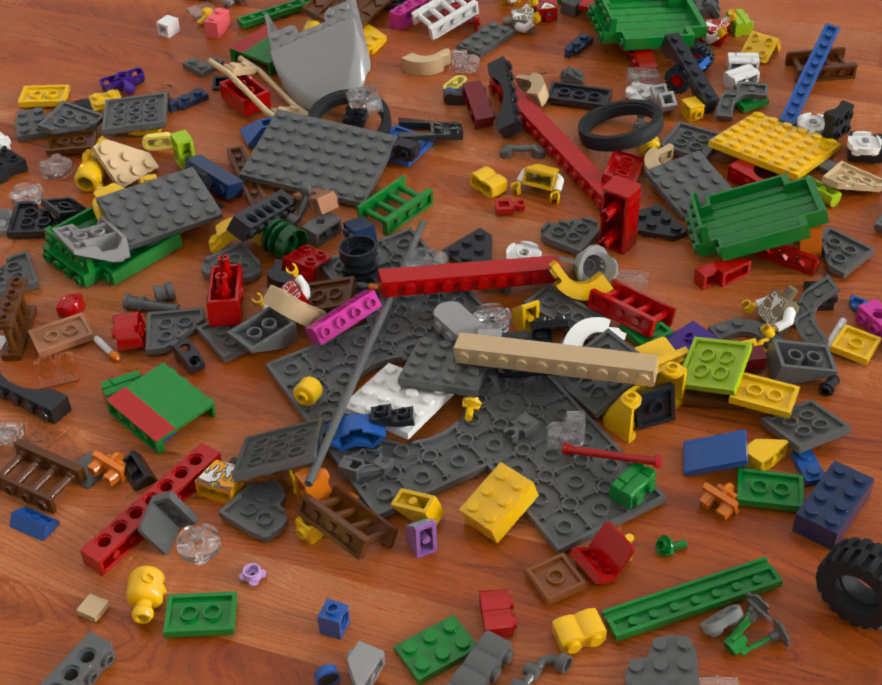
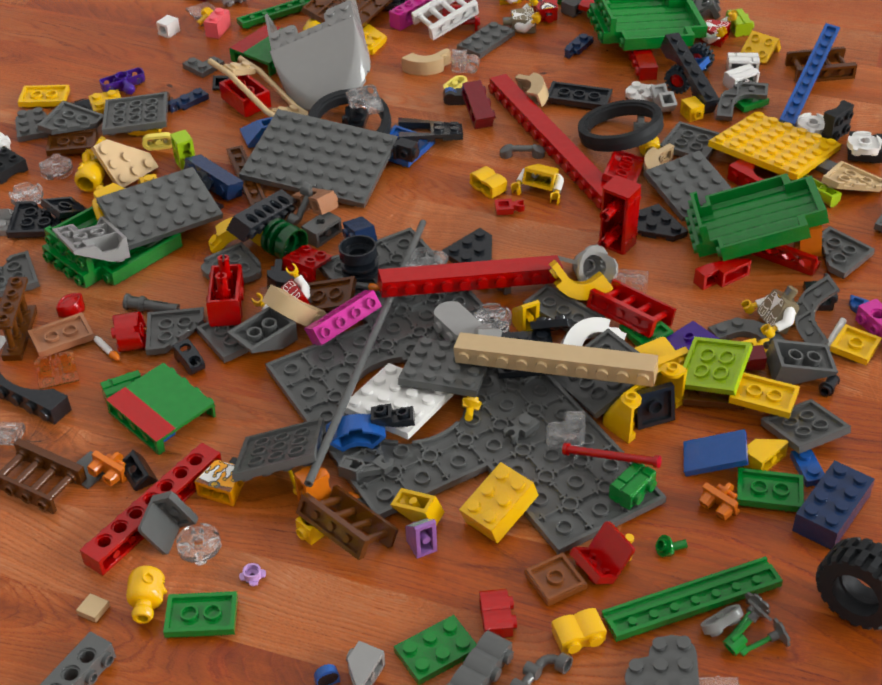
(33, 523): blue slope -> none
(160, 293): dark grey wheel -> none
(258, 510): dark grey plate -> none
(307, 391): yellow head -> none
(333, 619): blue brick -> none
(399, 216): green fence -> none
(508, 119): black arch -> none
(526, 247): white plate -> none
(570, 235): dark grey plate -> none
(572, 74): dark grey bracket -> none
(642, 75): clear bracket -> none

